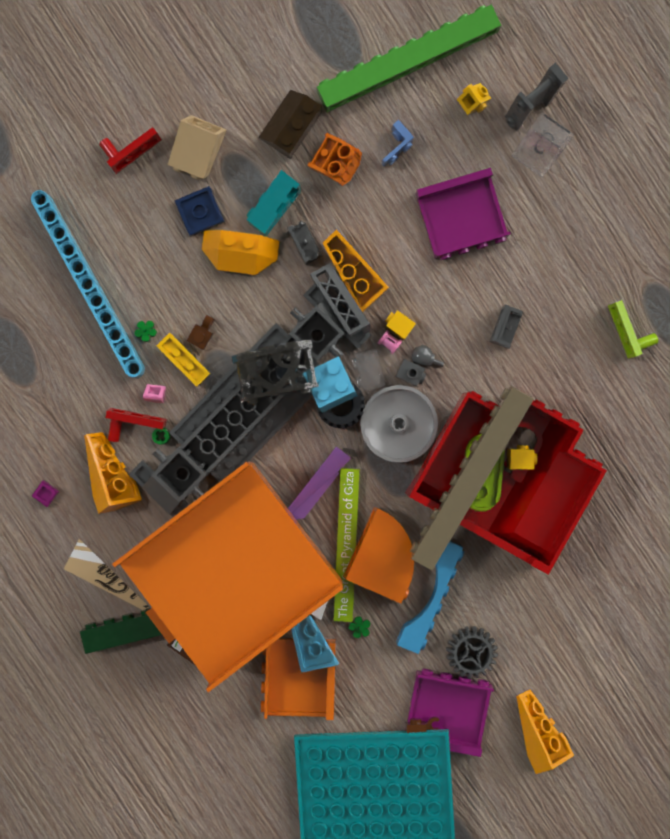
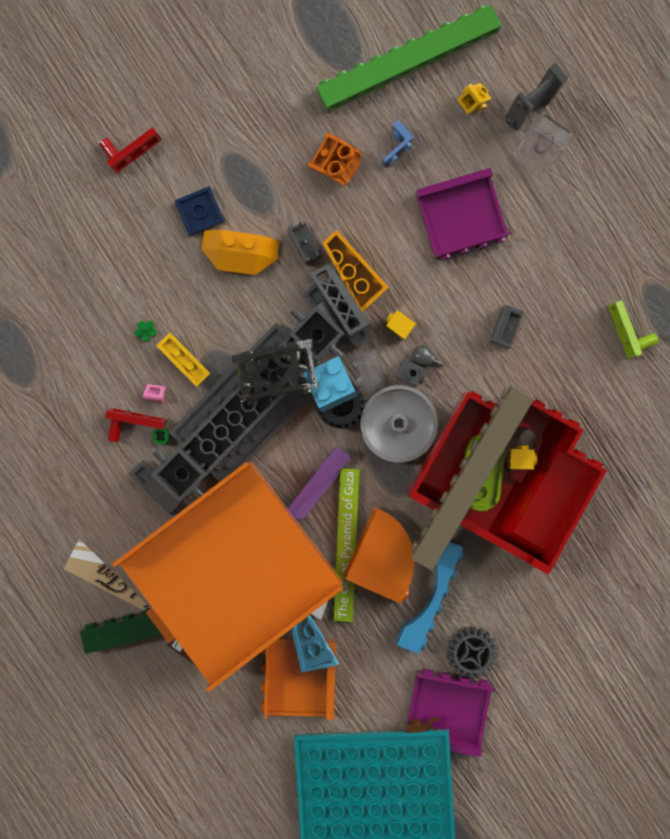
(45, 493): magenta tile -> none
(82, 277): medium azure beam -> none
(109, 480): light orange wedge -> none
(196, 147): tan slope -> none
(200, 334): reddish brown plate -> none
(273, 203): teal wedge -> none
(291, 123): dark brown slope -> none
(360, 627): green plant -> none
(390, 342): bright pink bush -> none
(543, 742): light orange wedge -> none

